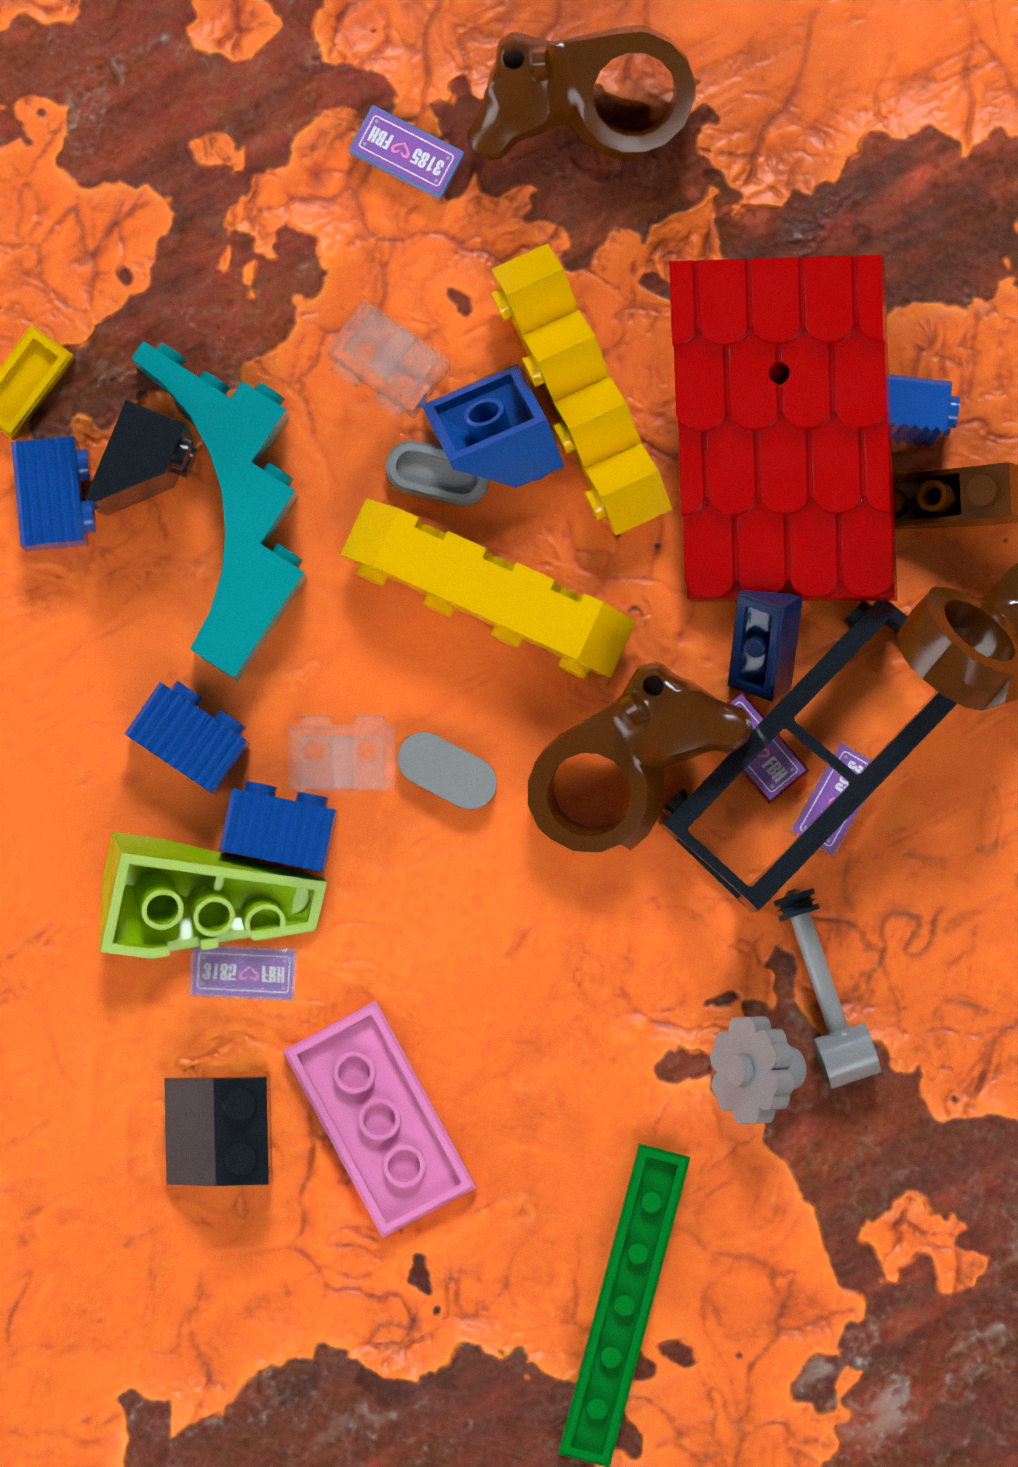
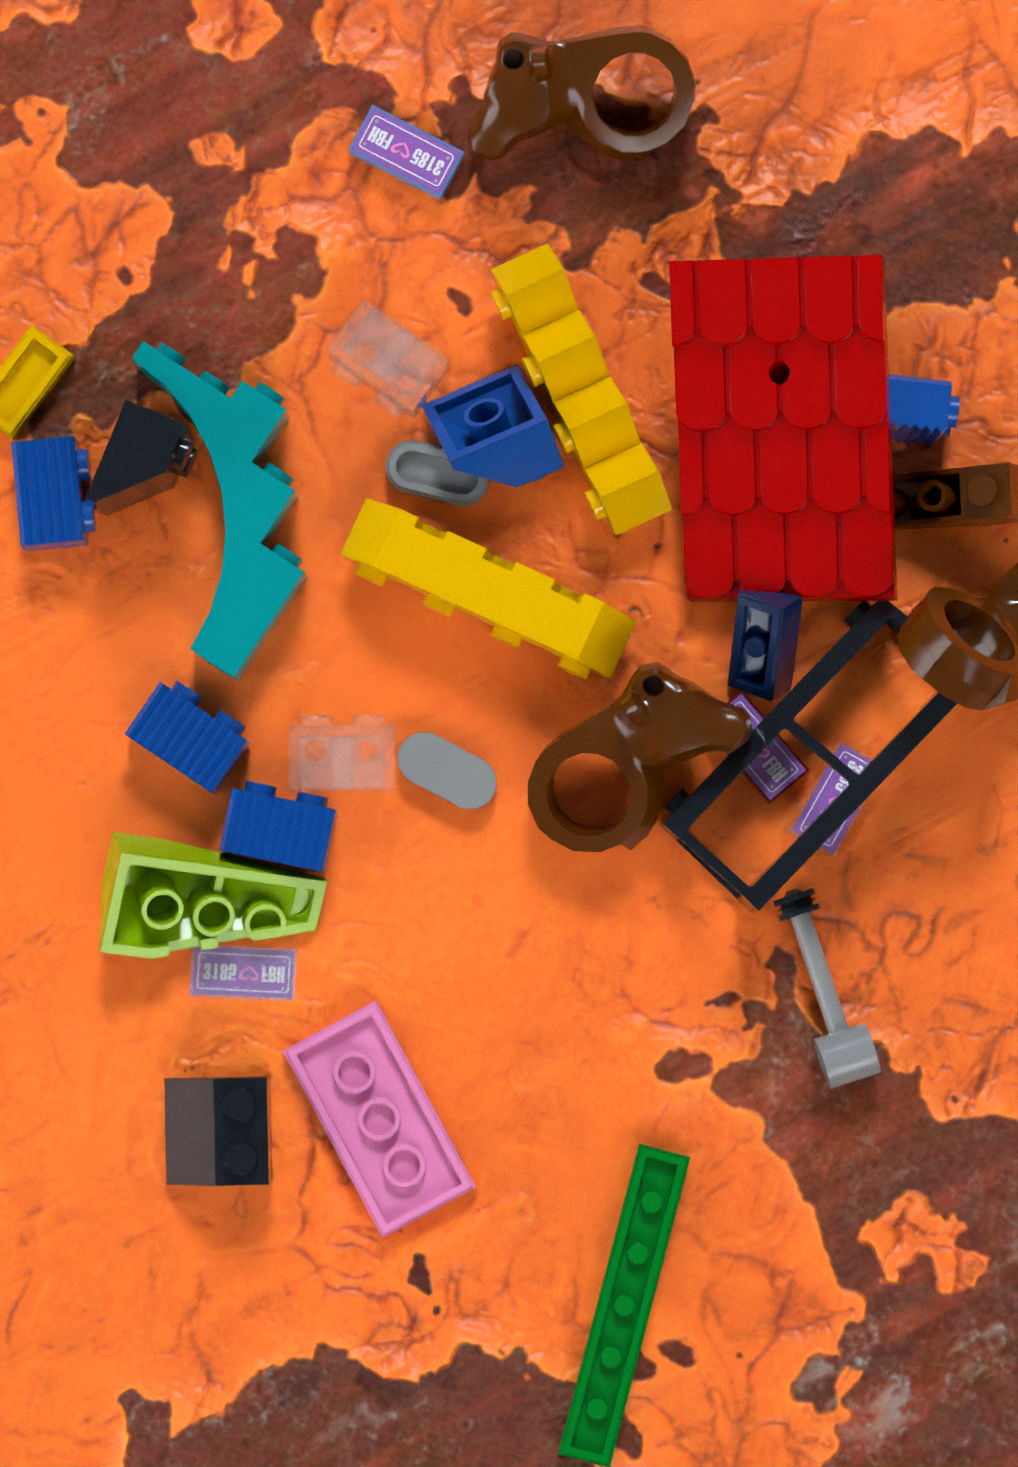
(754, 1070): light grey plant -> none

